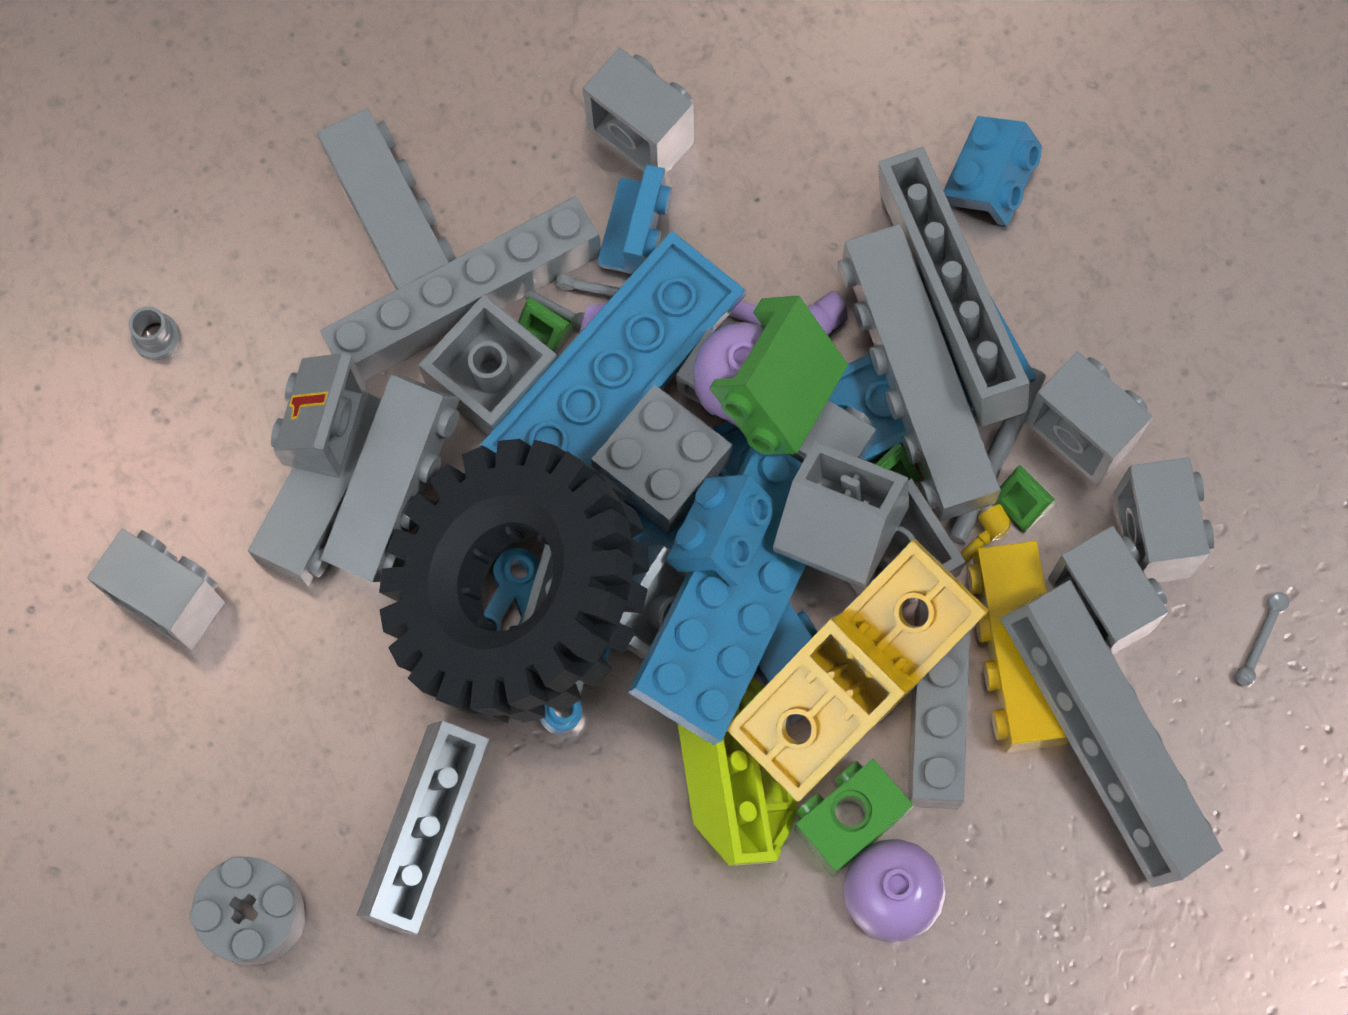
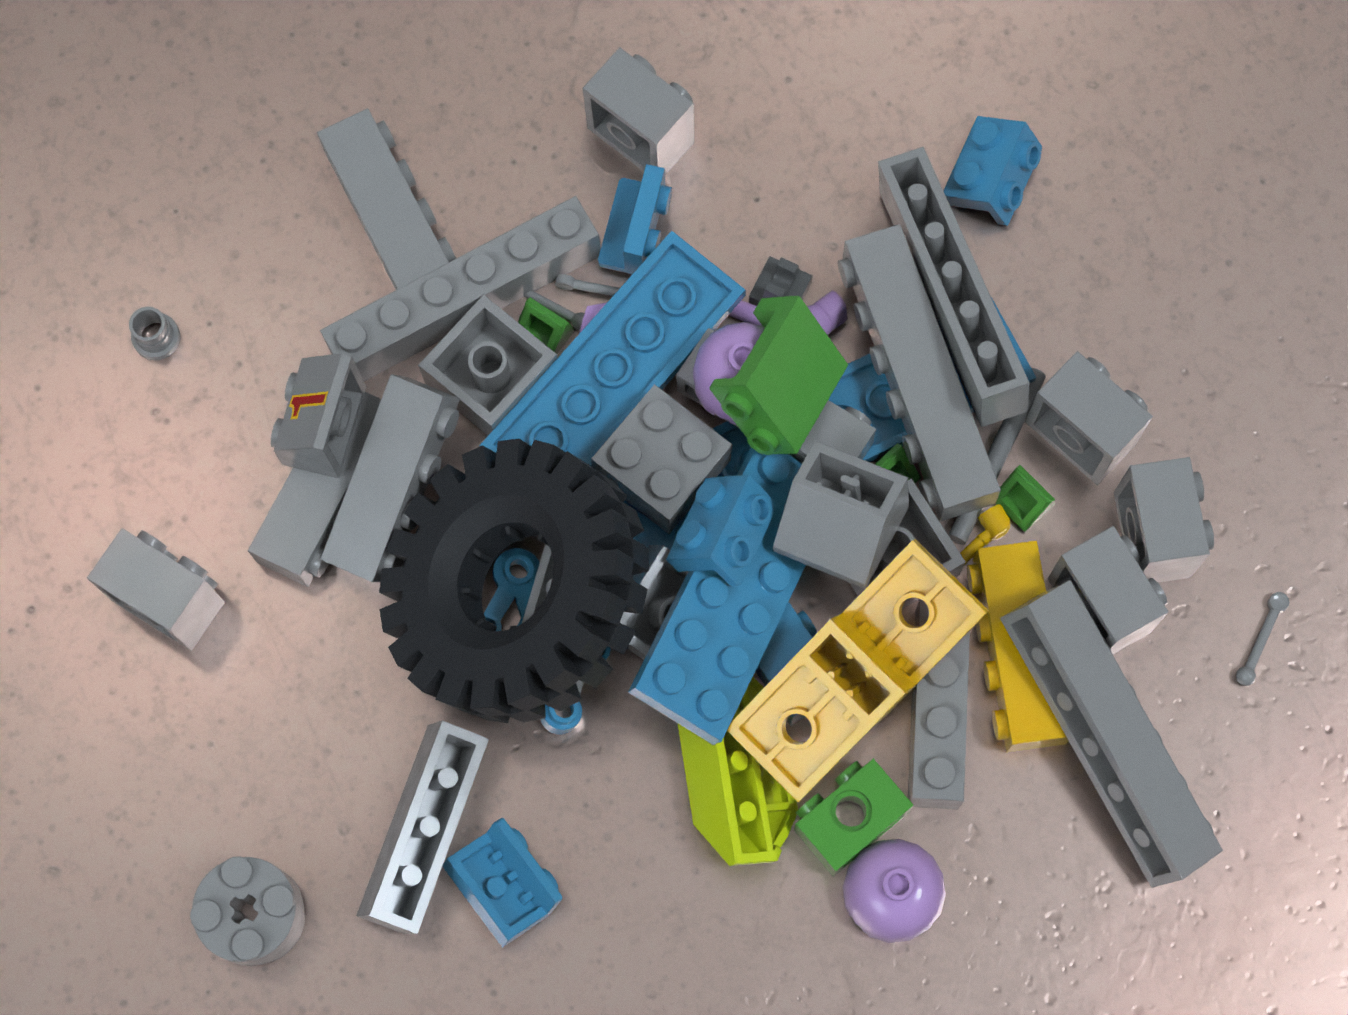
(504, 882): none -> dark azure bracket
(780, 279): none -> dark grey tile

